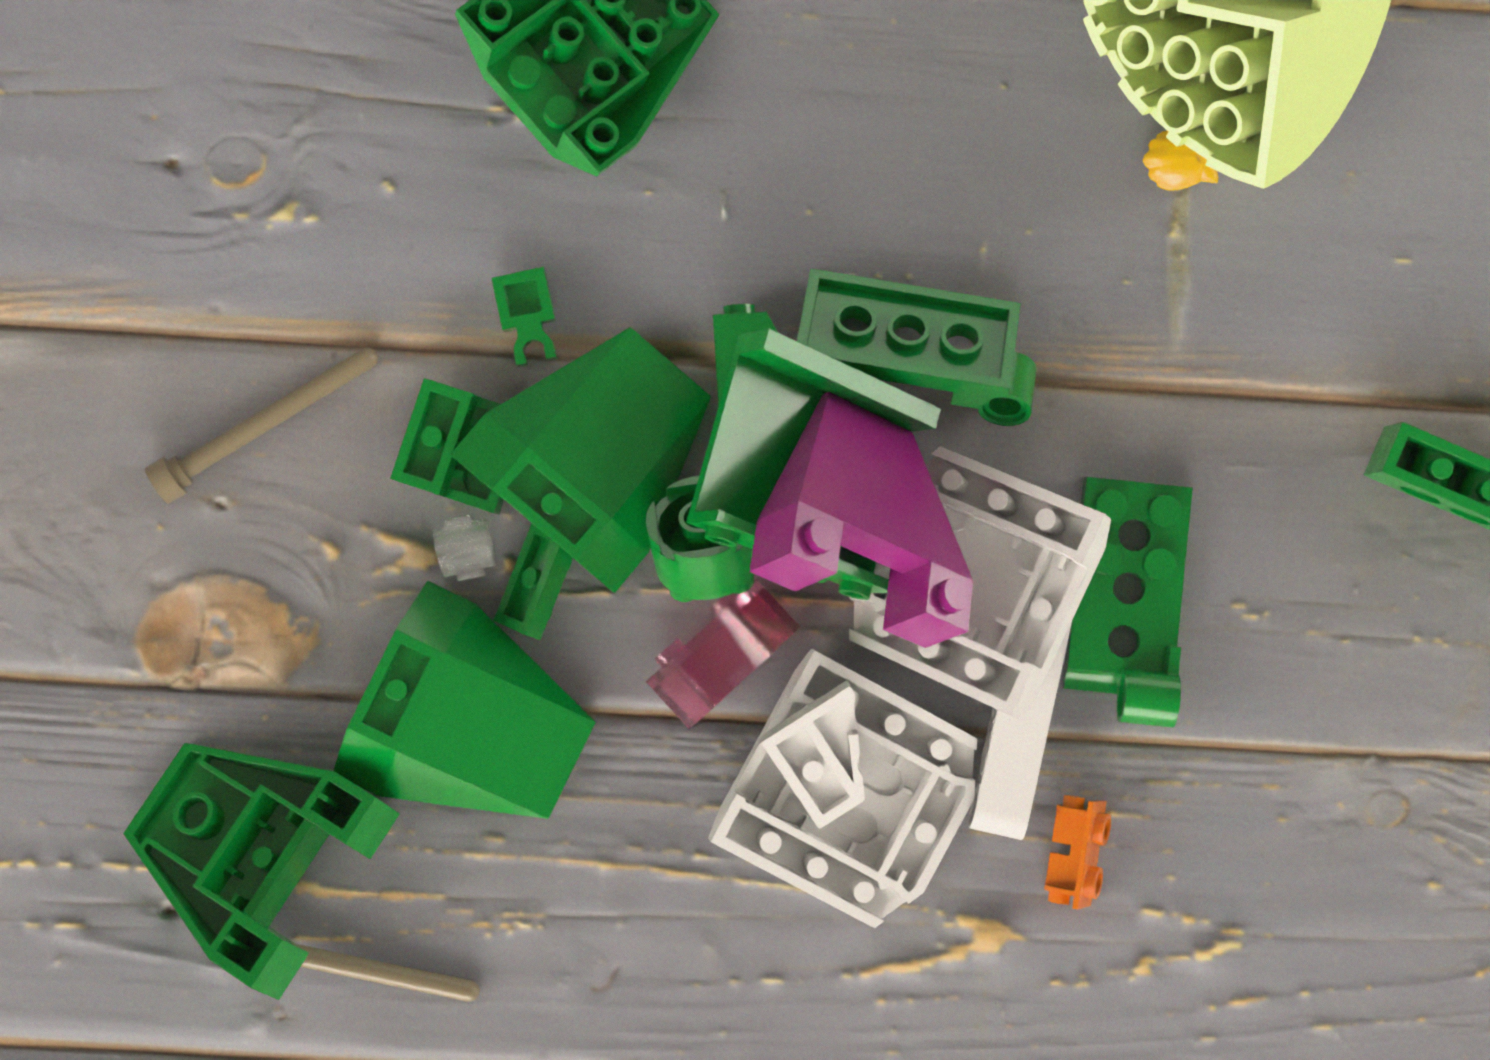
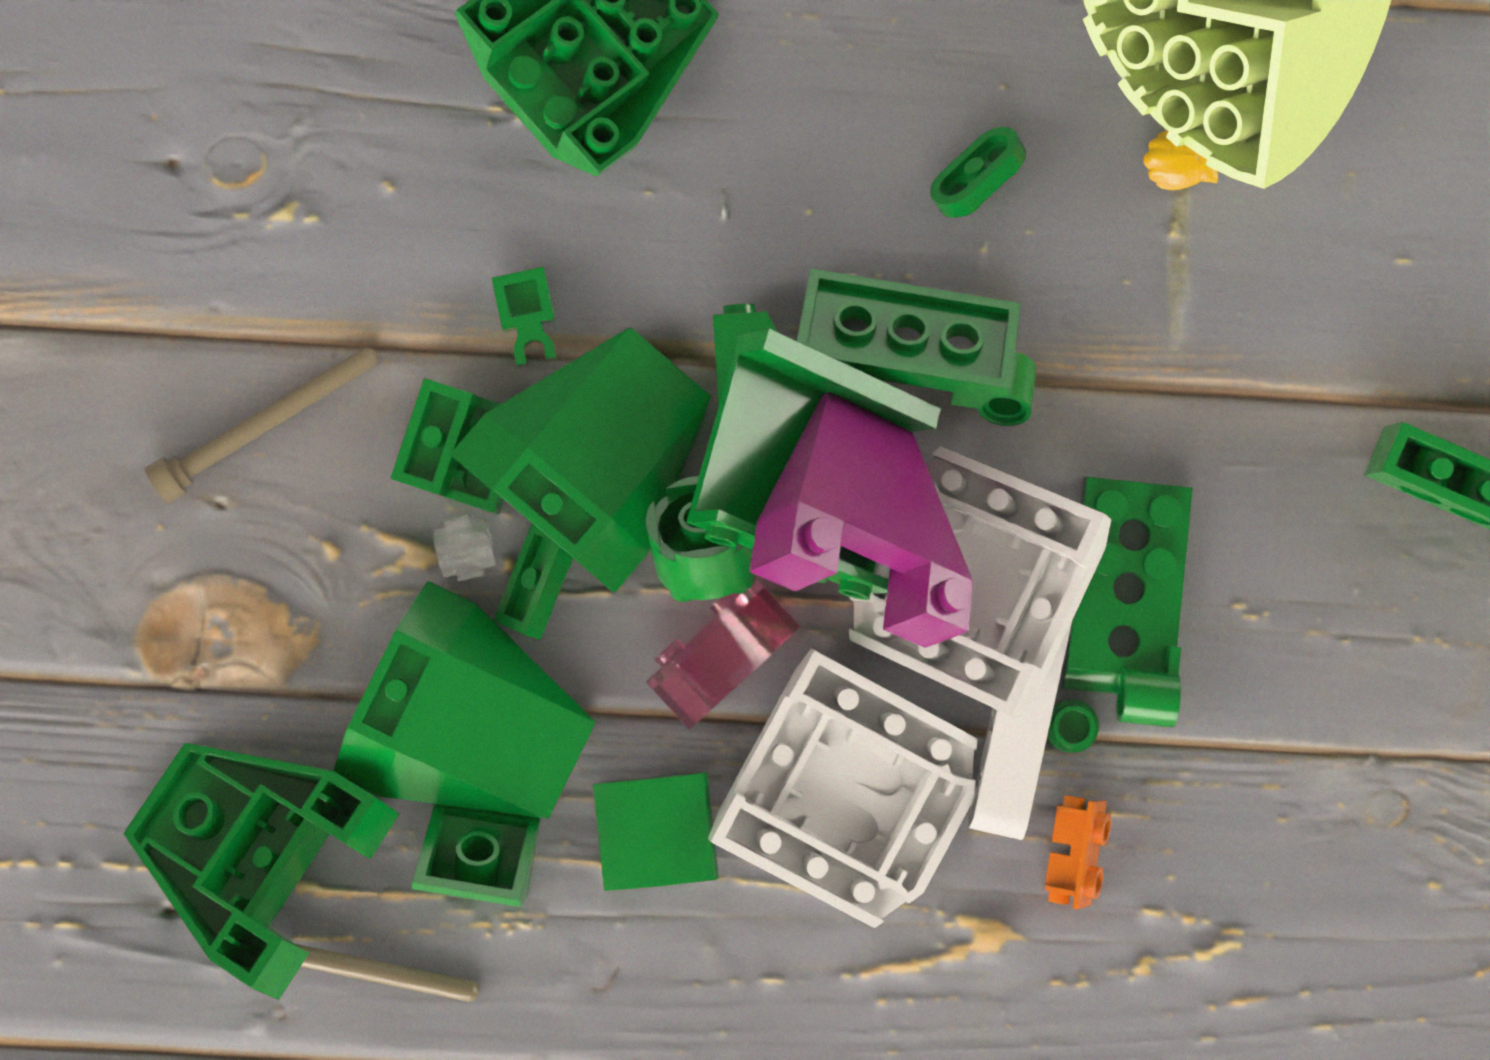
(478, 855): none -> green slope
(655, 831): none -> green slope
(821, 755): white wing -> none
(978, 172): none -> green plate
(1073, 726): none -> green plate

